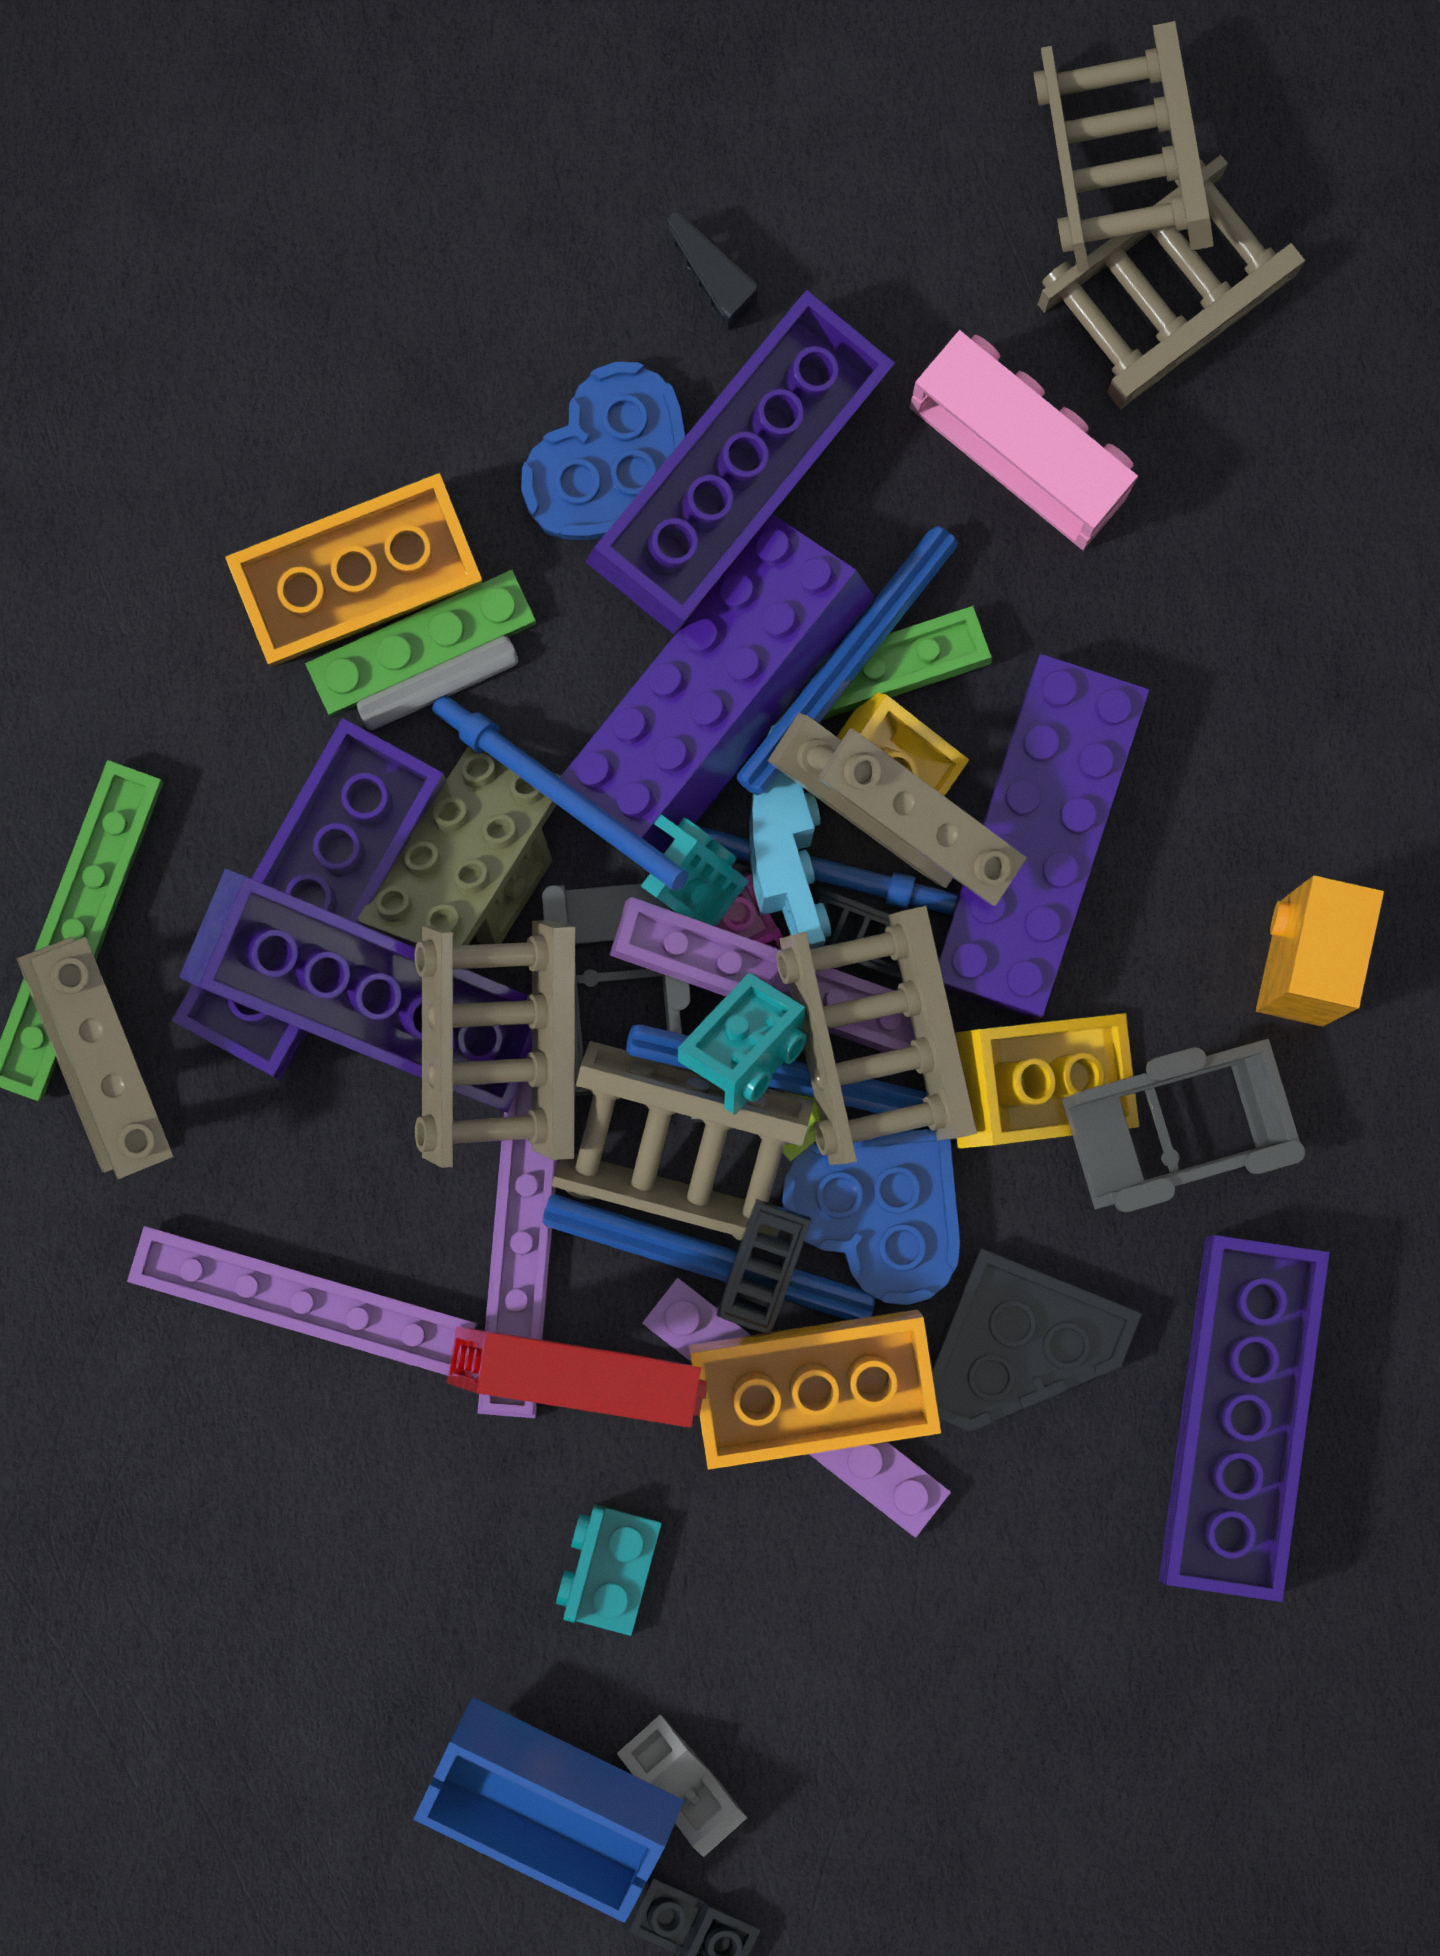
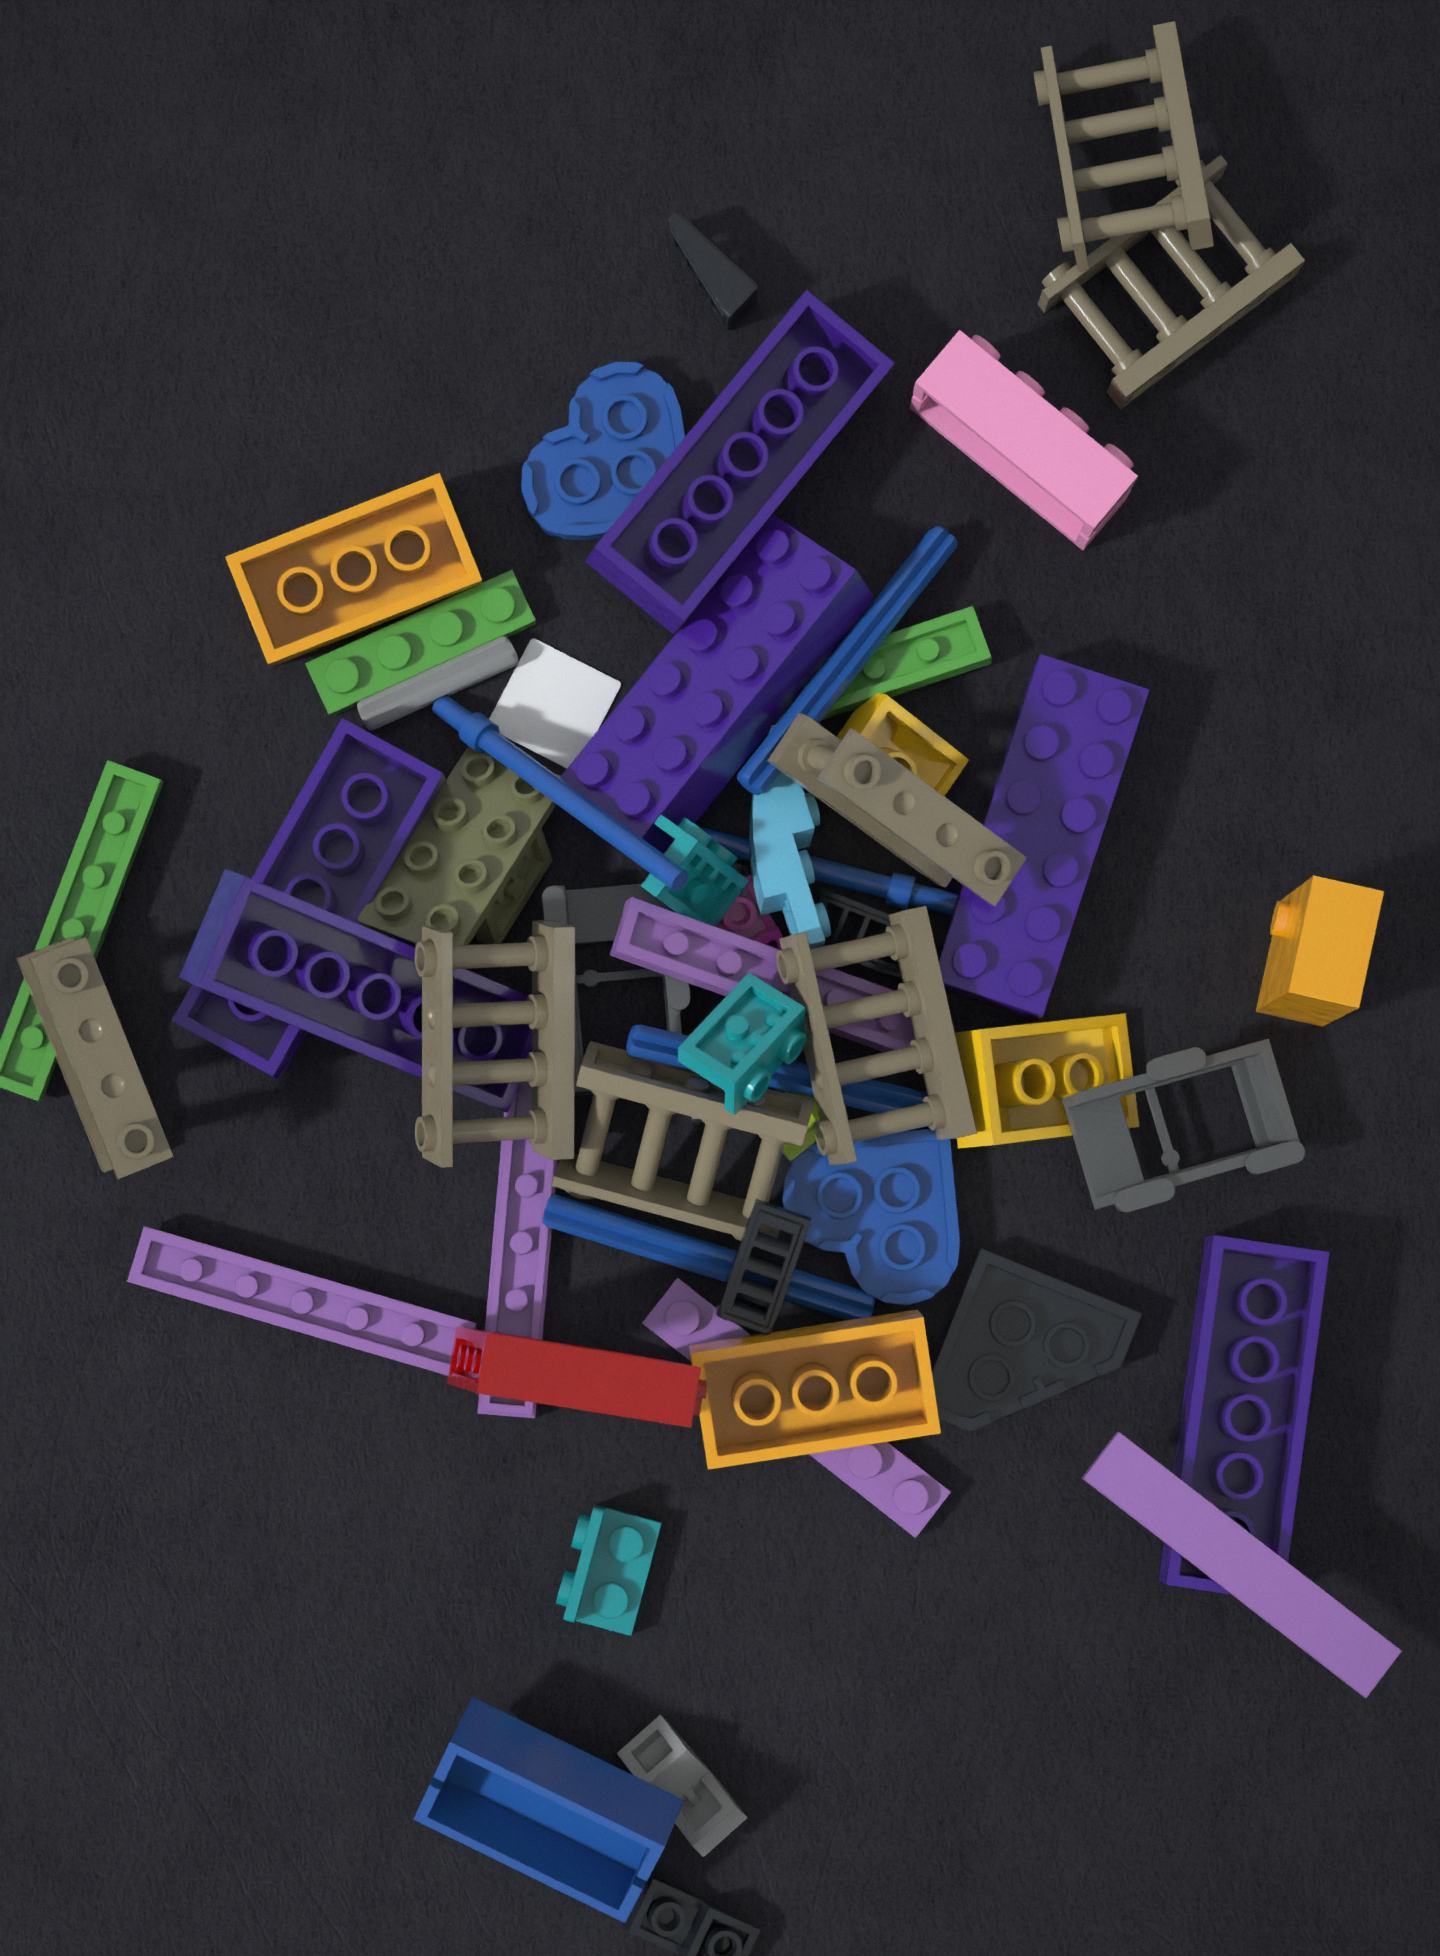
(553, 703): none -> white sticker
(1241, 1564): none -> medium lavender tile

